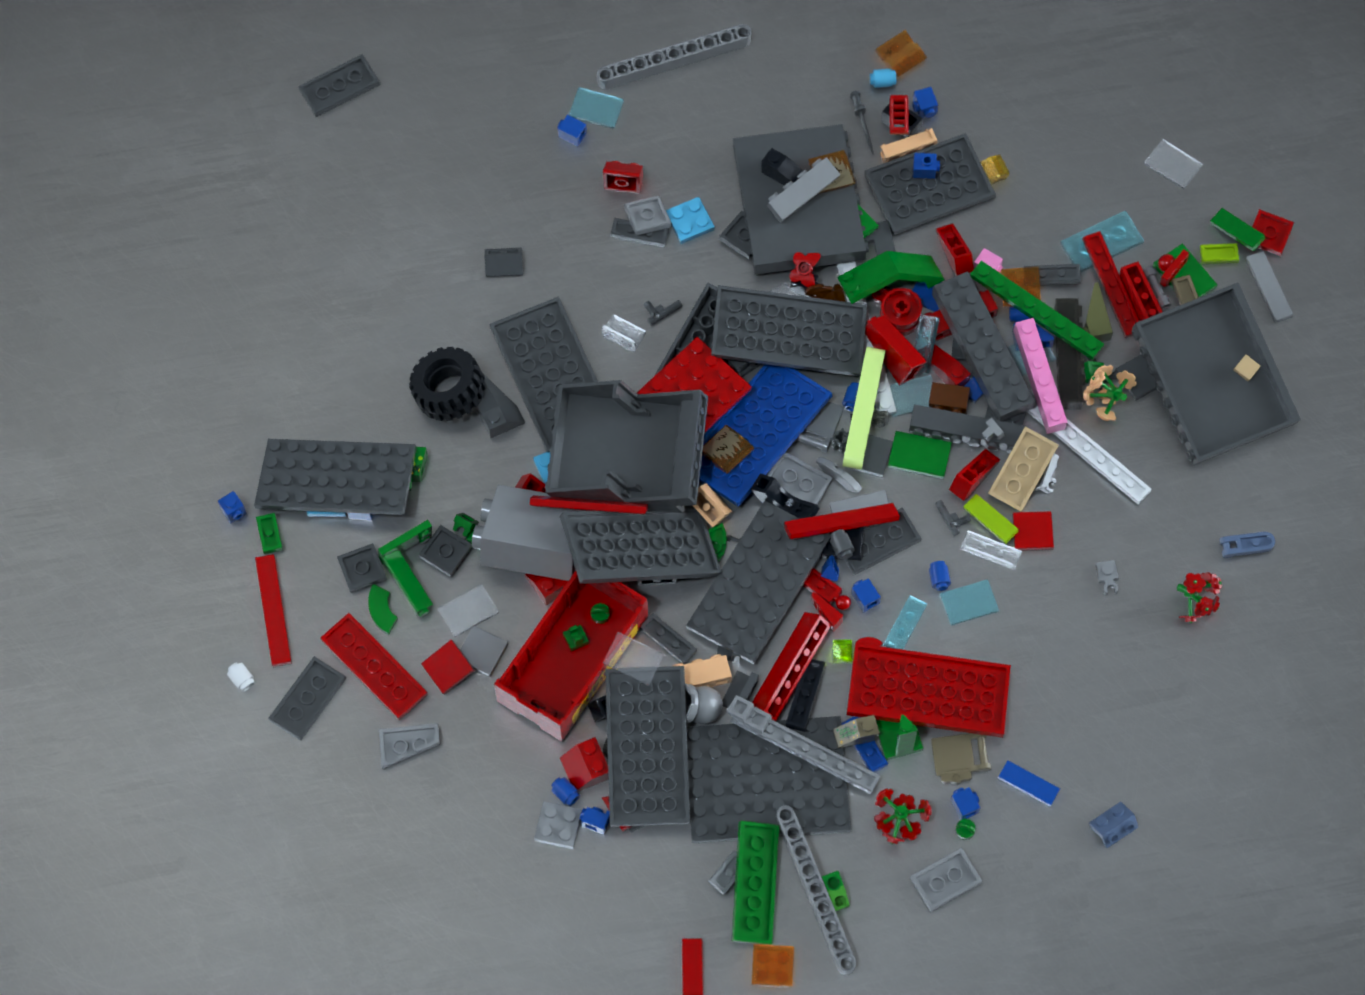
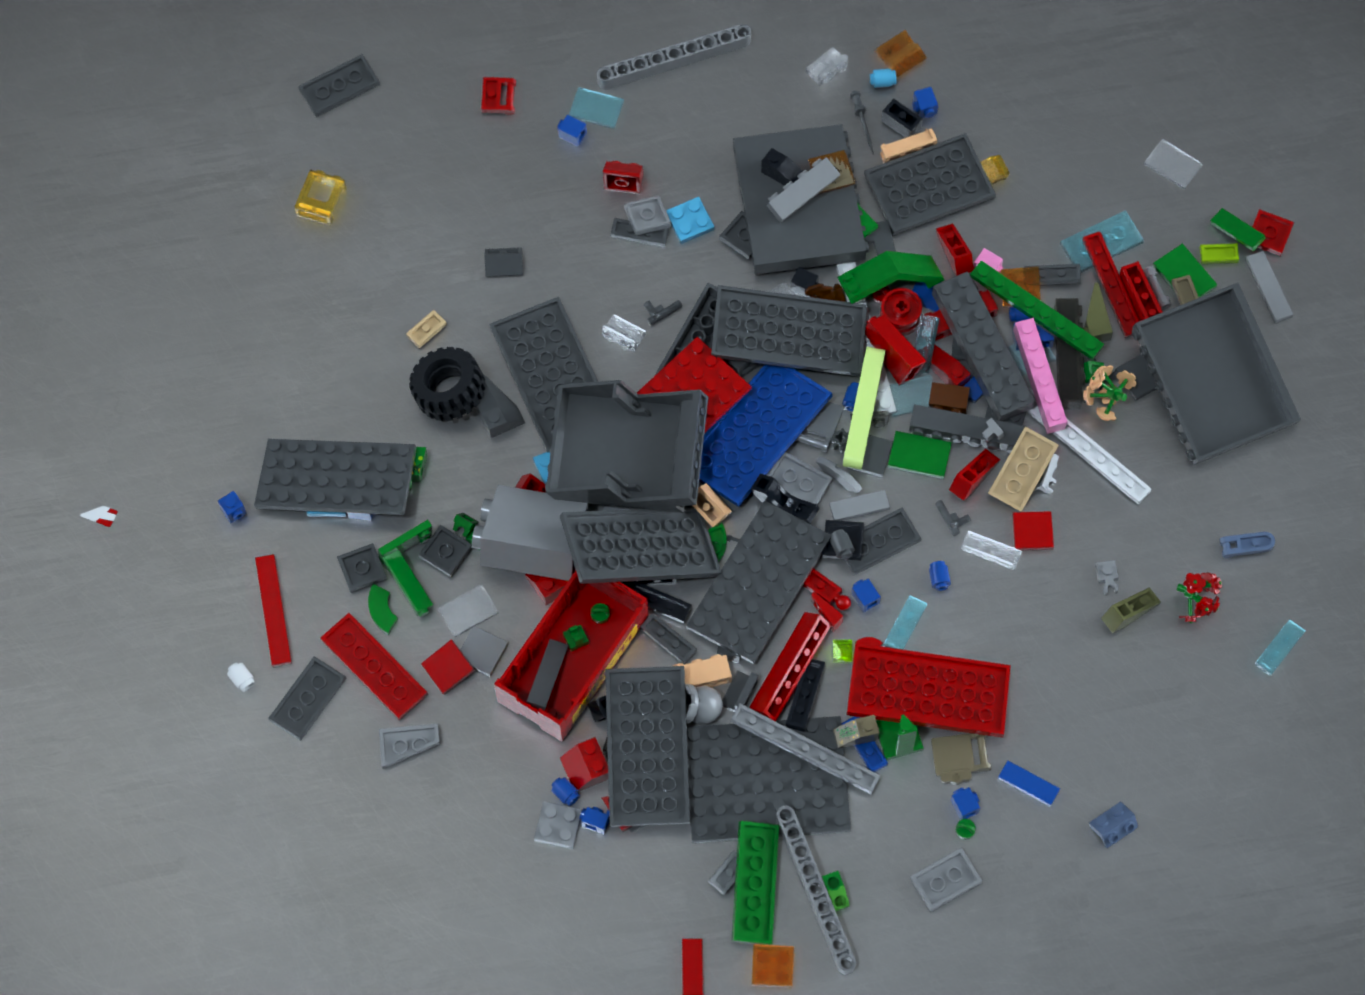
(101, 515): none -> white sticker
(269, 533): green plate -> none
(315, 209): none -> clear yellow window
(426, 329): none -> tan plate
(492, 95): none -> red plate
(547, 674): none -> dark grey tile
(588, 504): red tile -> none
(633, 658): clear piece -> none
(662, 602): none -> black plate
(726, 449): slope -> none
(748, 714): light grey slope -> none
(803, 268): red animal -> none
(827, 66): none -> clear bracket
(830, 569): blue slope -> none
(841, 520): red tile -> none
(898, 102): red slope -> none
(903, 808): red plant -> none
(925, 165): blue brick -> none
(969, 602): clear light blue piece -> none
(990, 519): lime tile -> none
(1130, 609): none -> olive slope
(1171, 266): red tile -> none
(1247, 367): tan tile -> none
(1280, 647): none -> clear light blue tile

